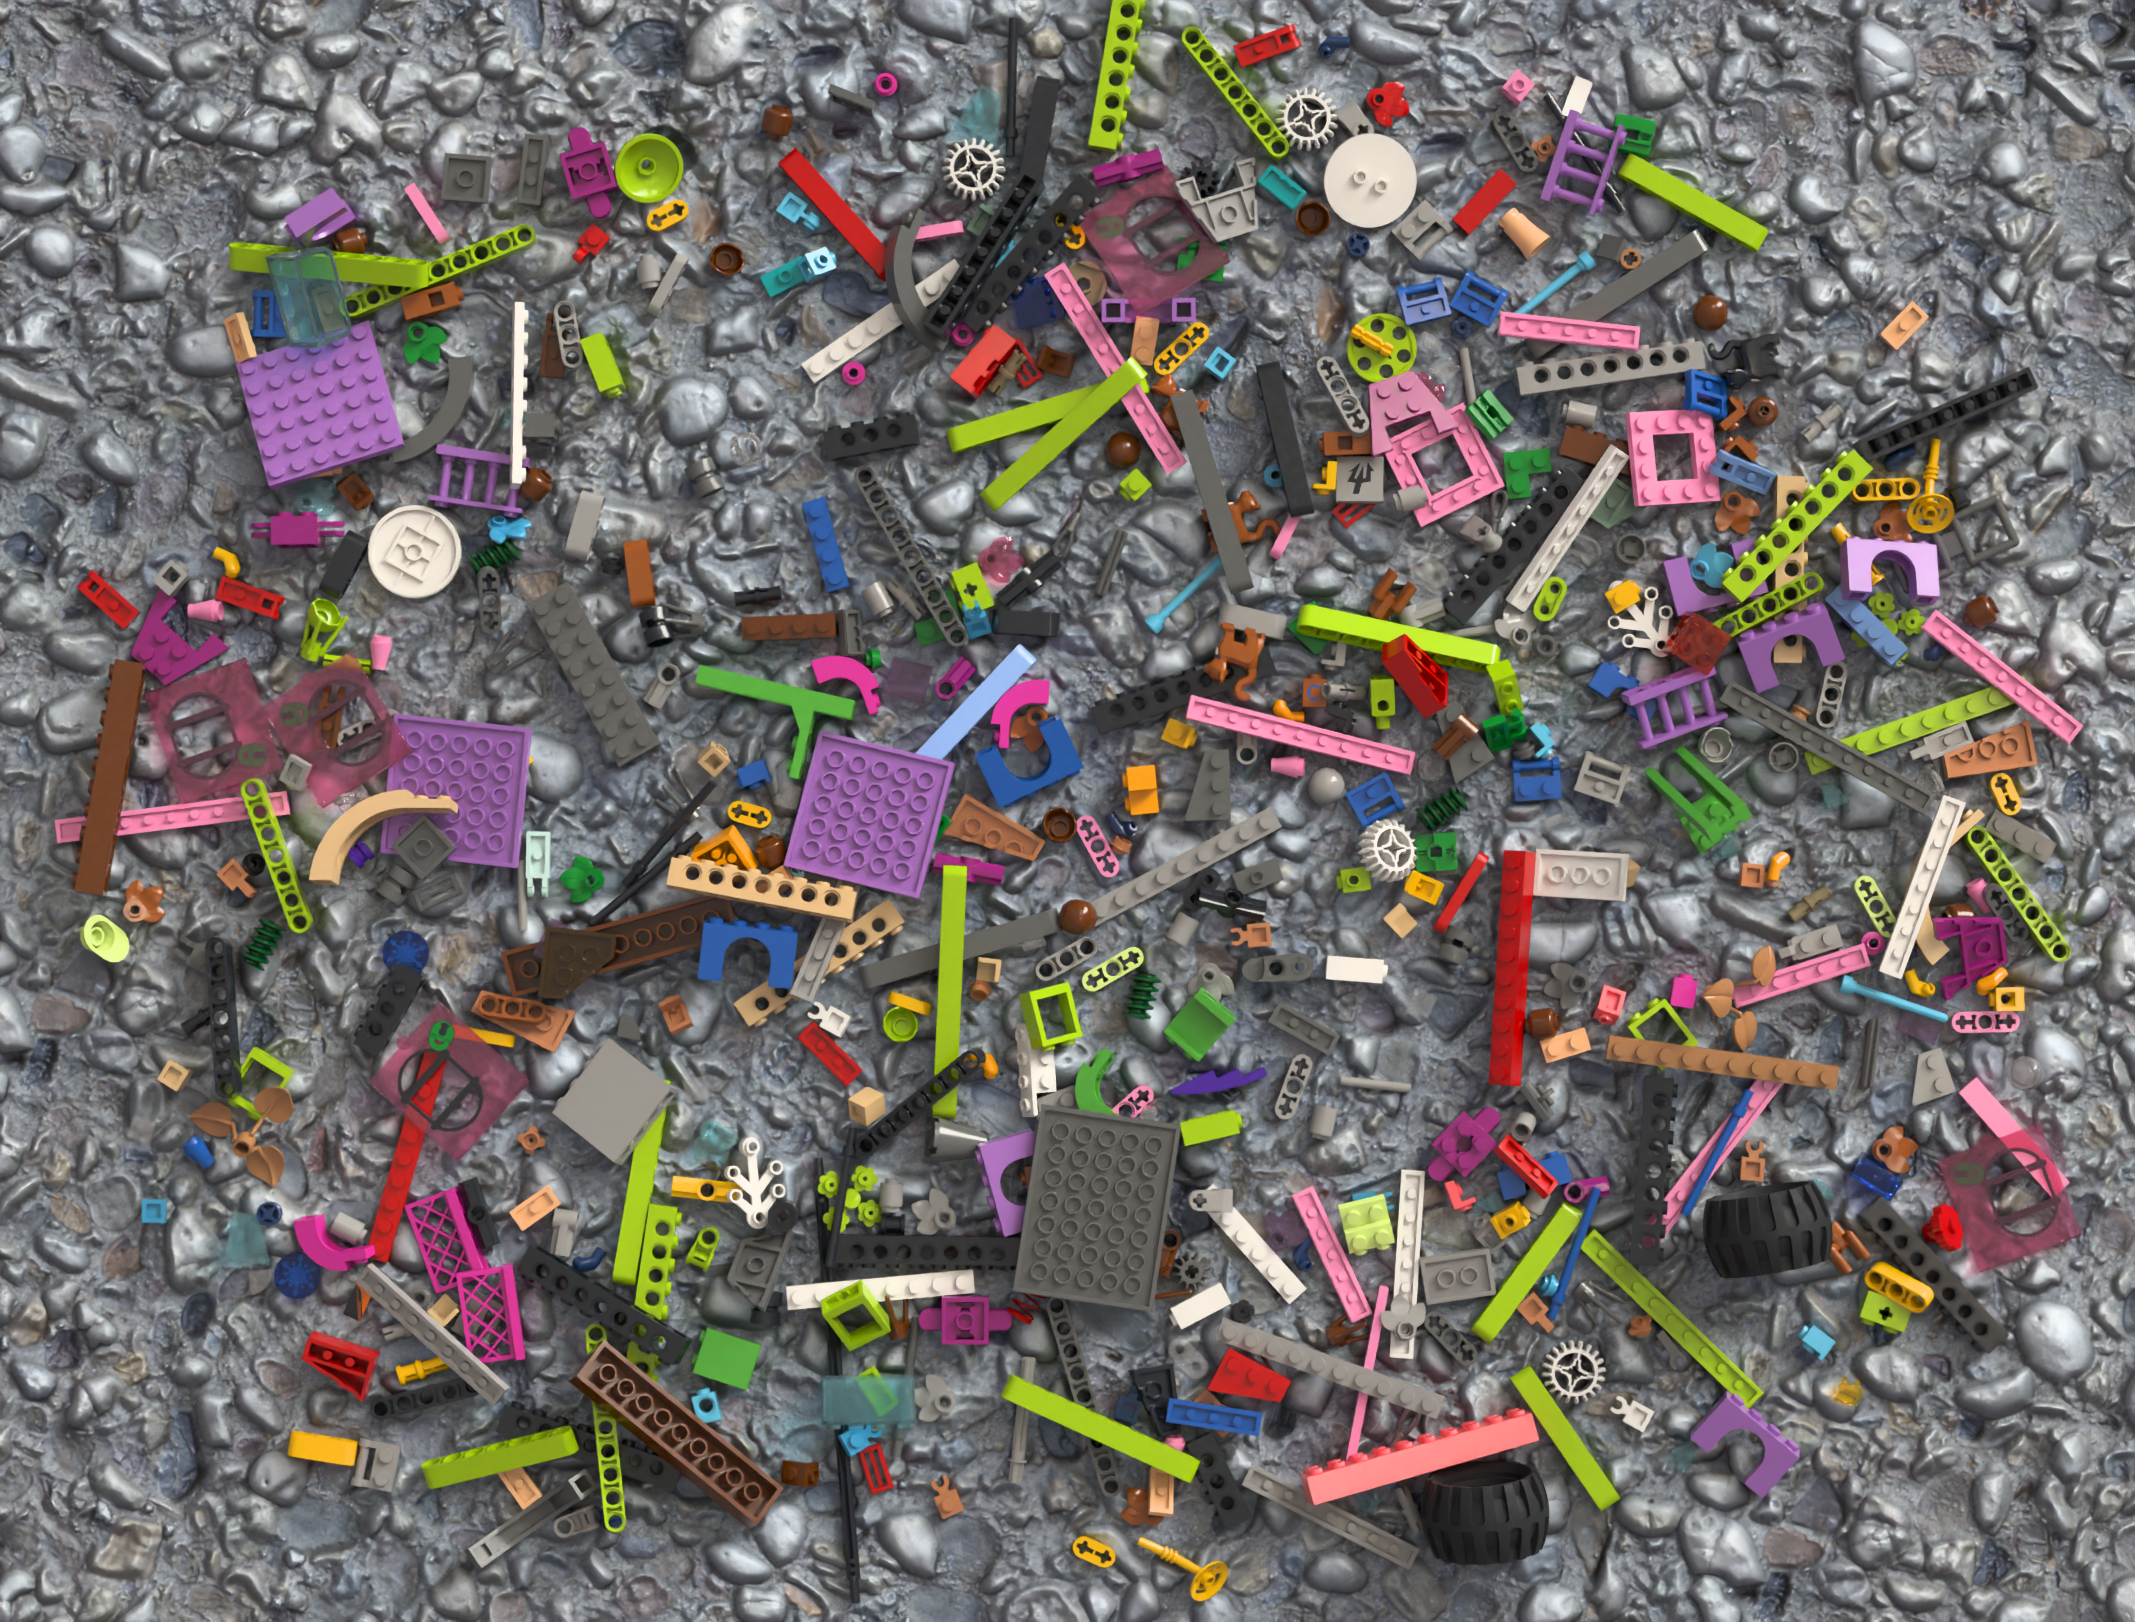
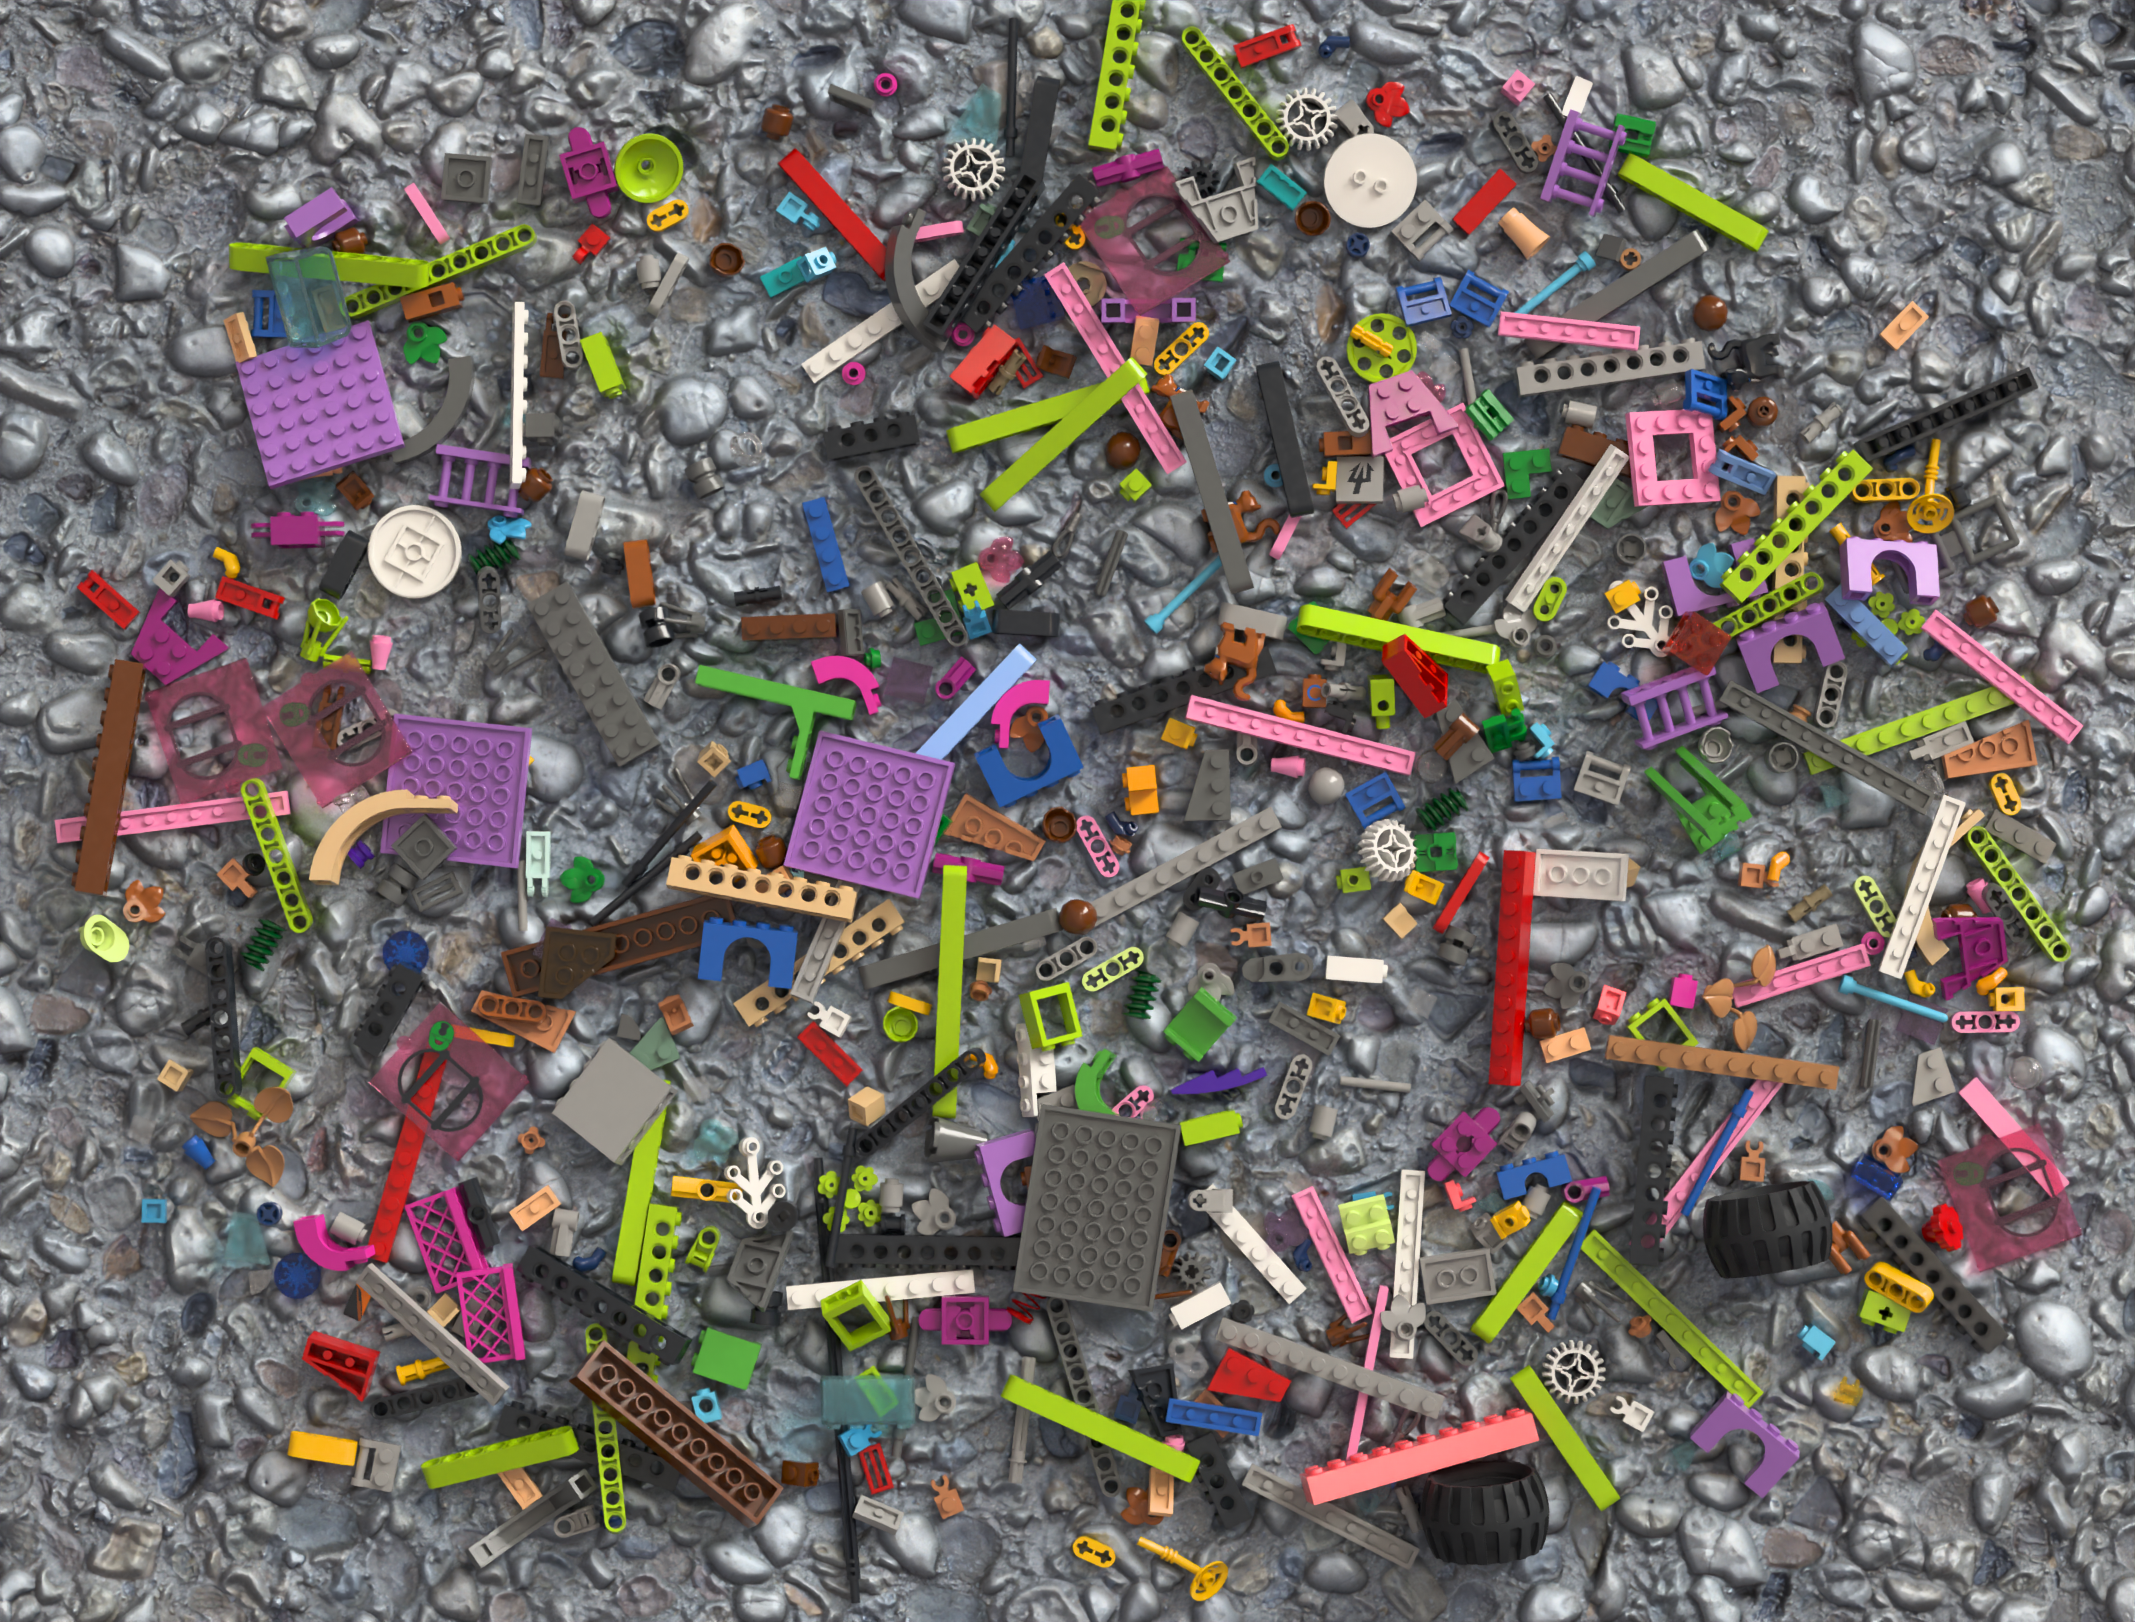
(295, 773): light grey bracket -> none
(656, 1046): none -> sand green wing
(878, 1515): none -> light grey plate
(1327, 1008): none -> yellow bracket
(1526, 1166): red plate -> none

